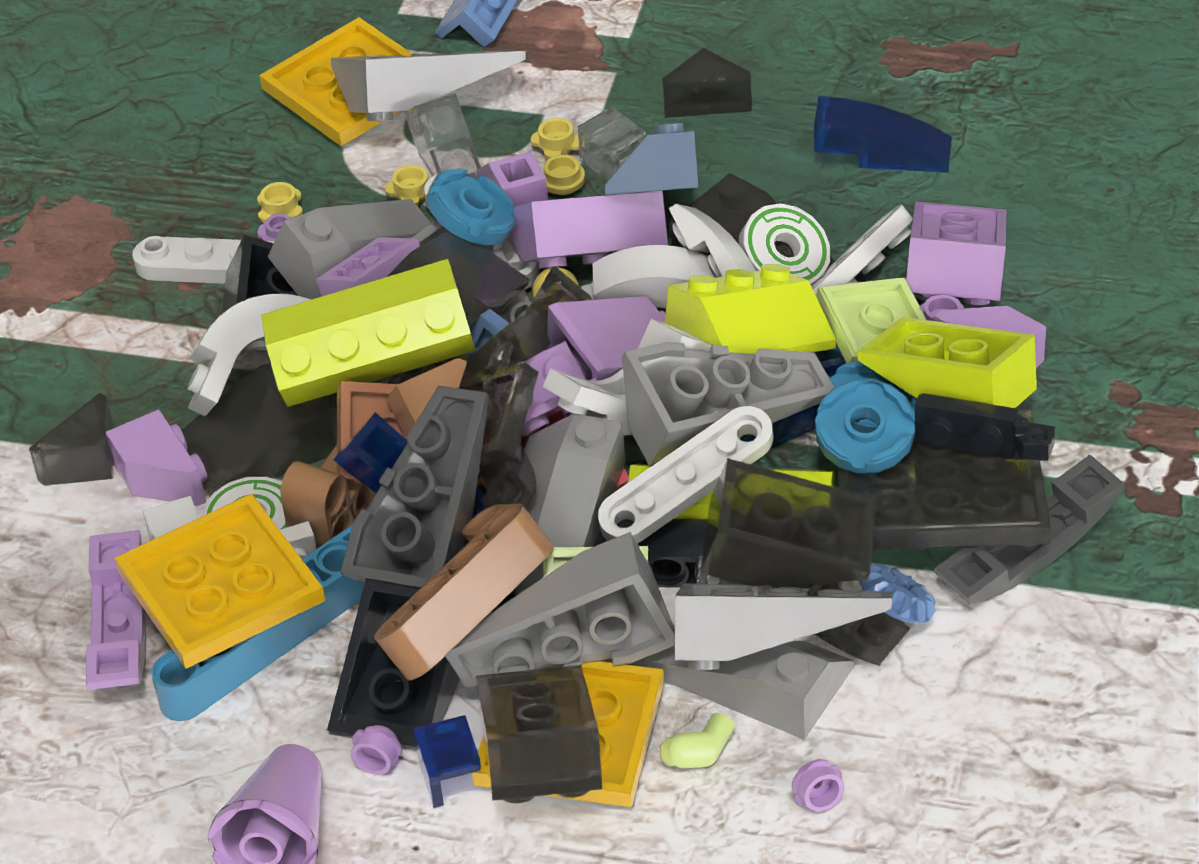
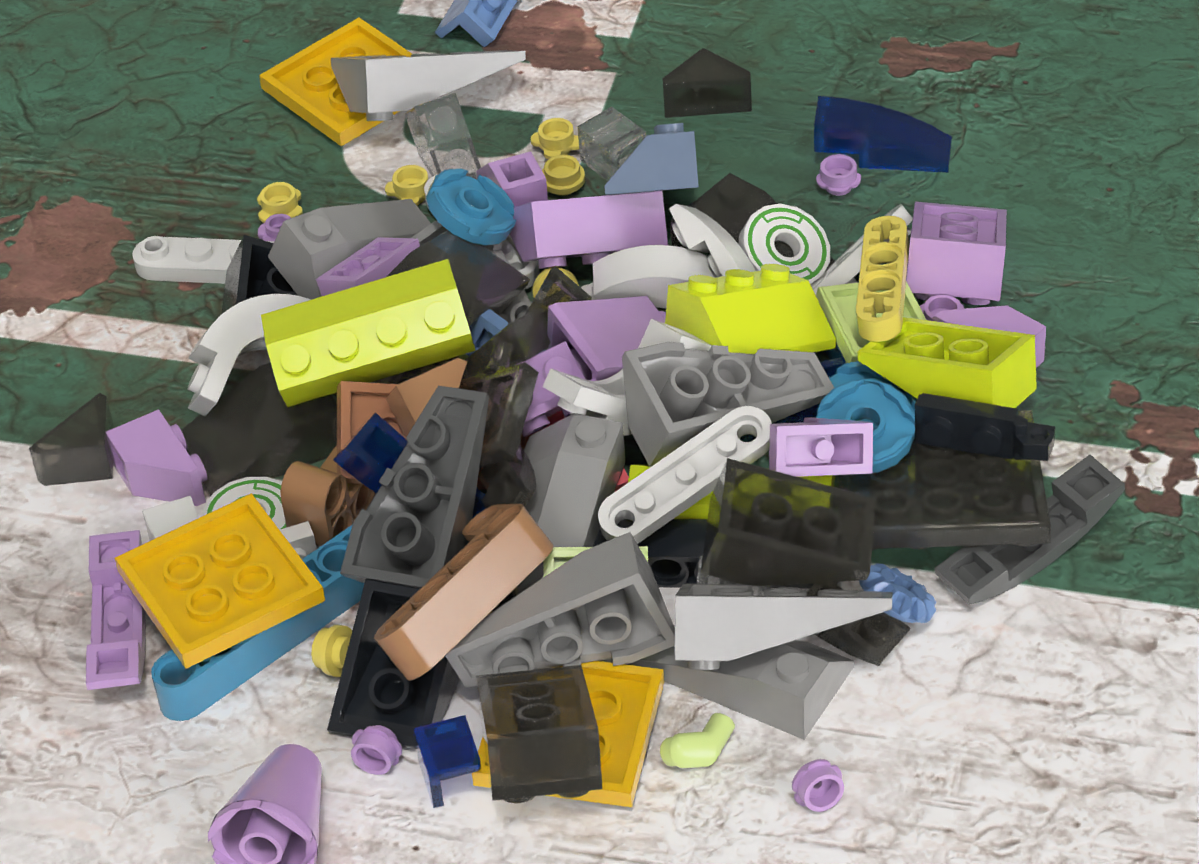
(330, 649): none -> light yellow plate
(821, 447): none -> lavender slope
(838, 174): none -> lavender plate
(882, 277): none -> light yellow beam

